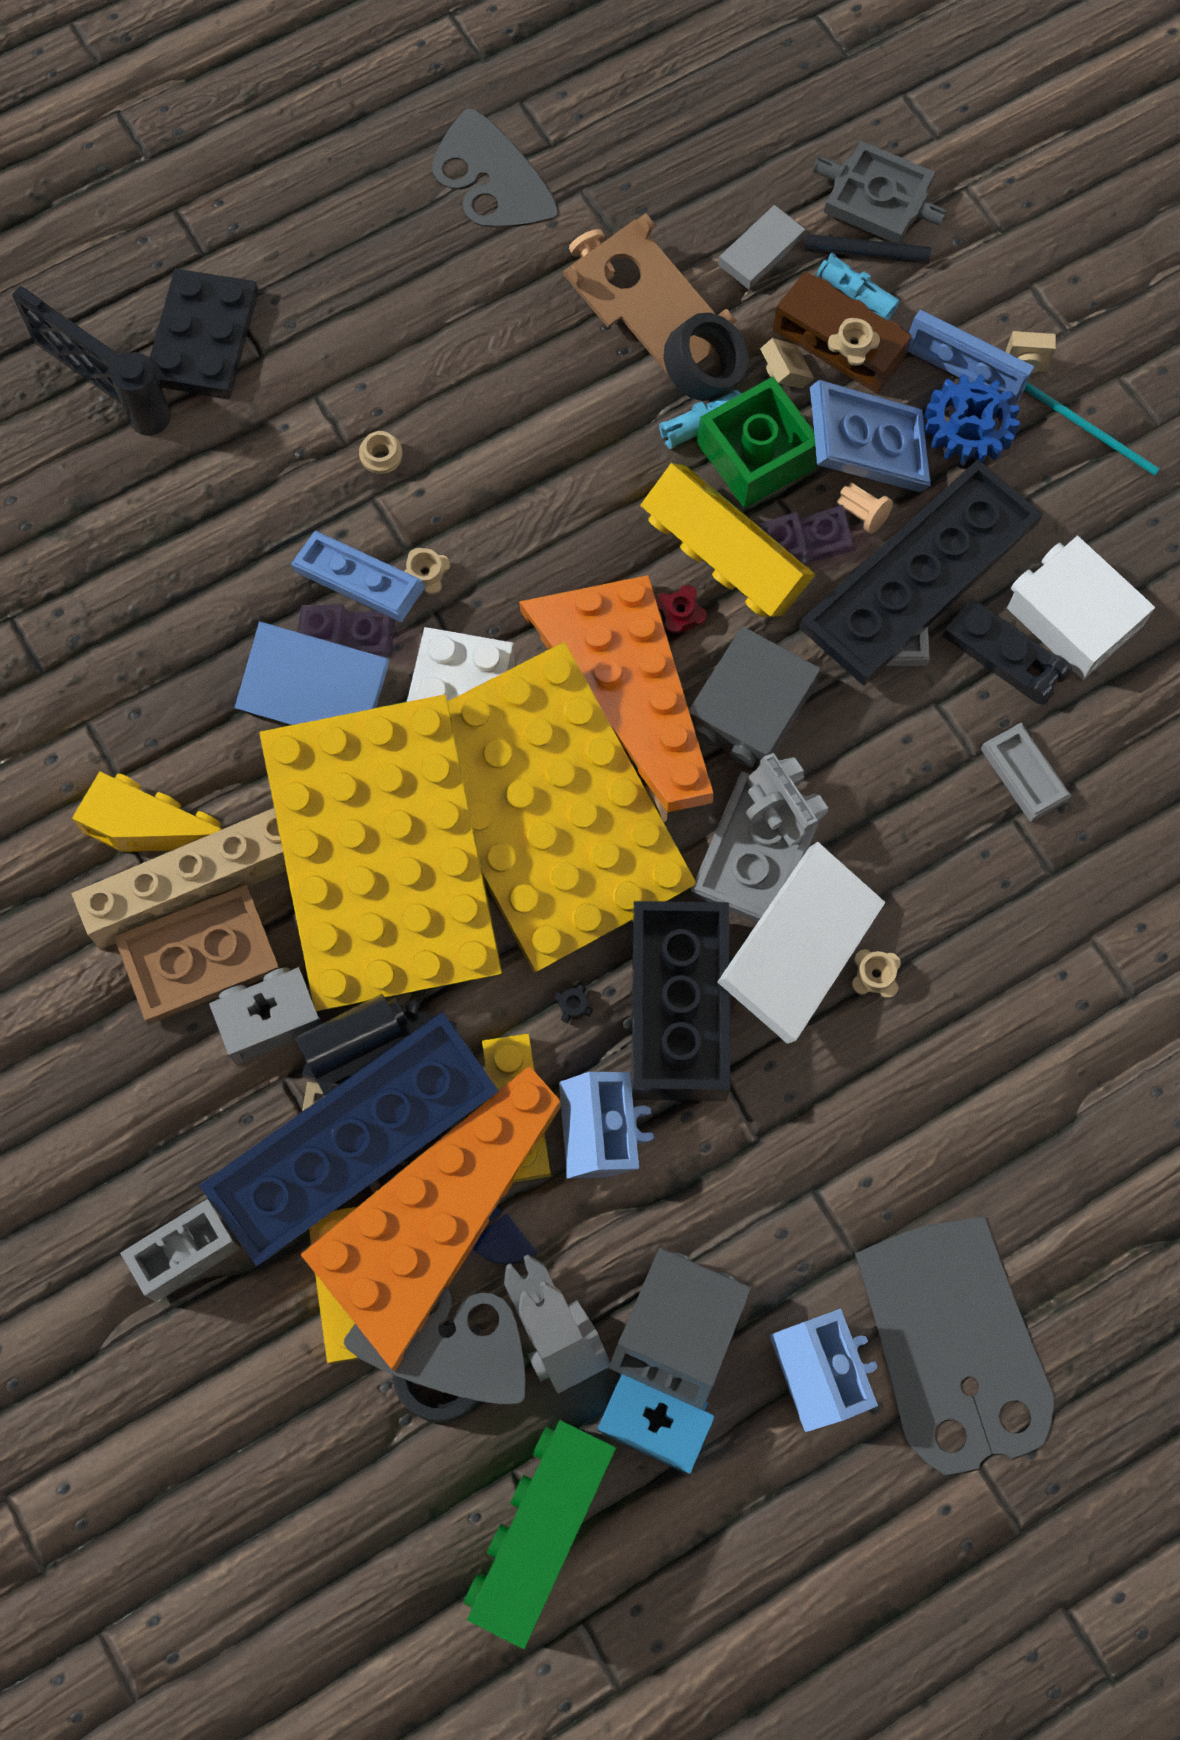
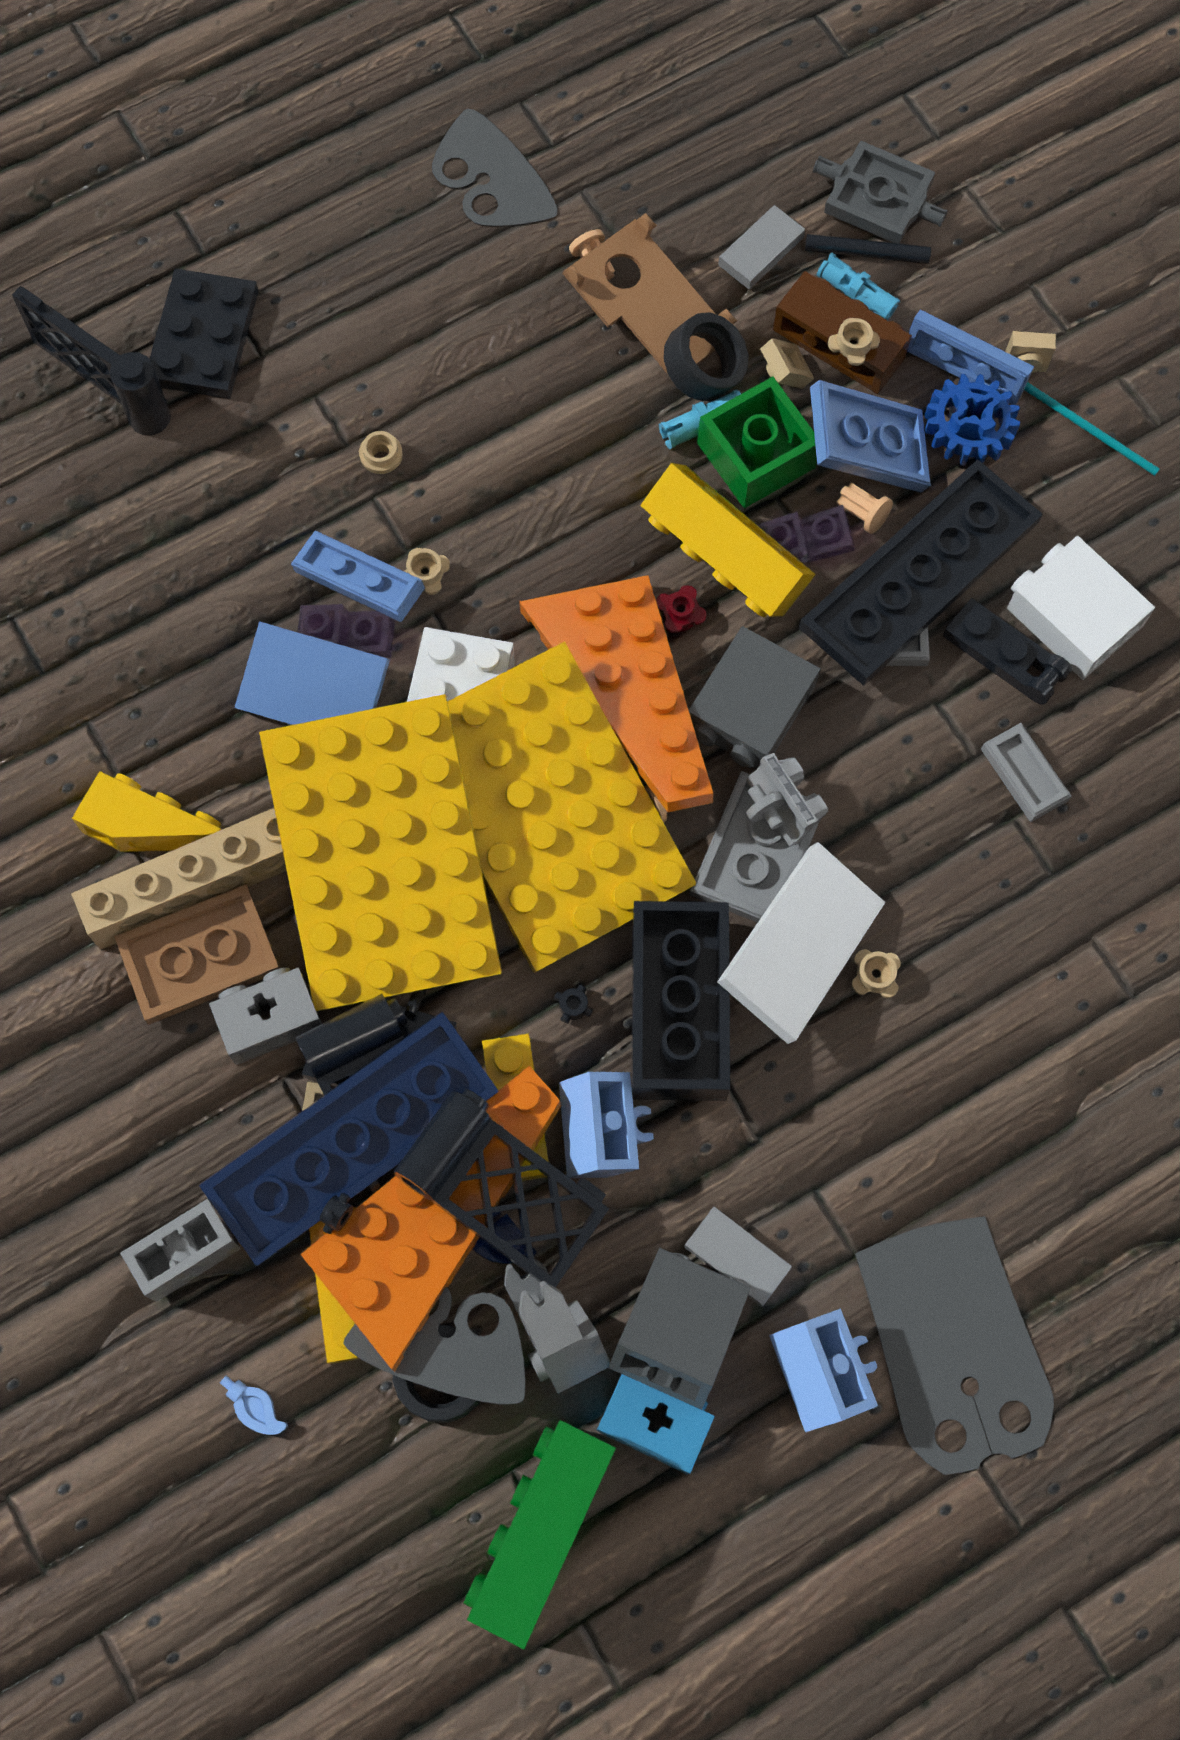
(253, 1407): none -> light blue piece
(336, 1213): none -> black piece
(449, 1150): none -> black piece
(737, 1253): none -> light grey tile

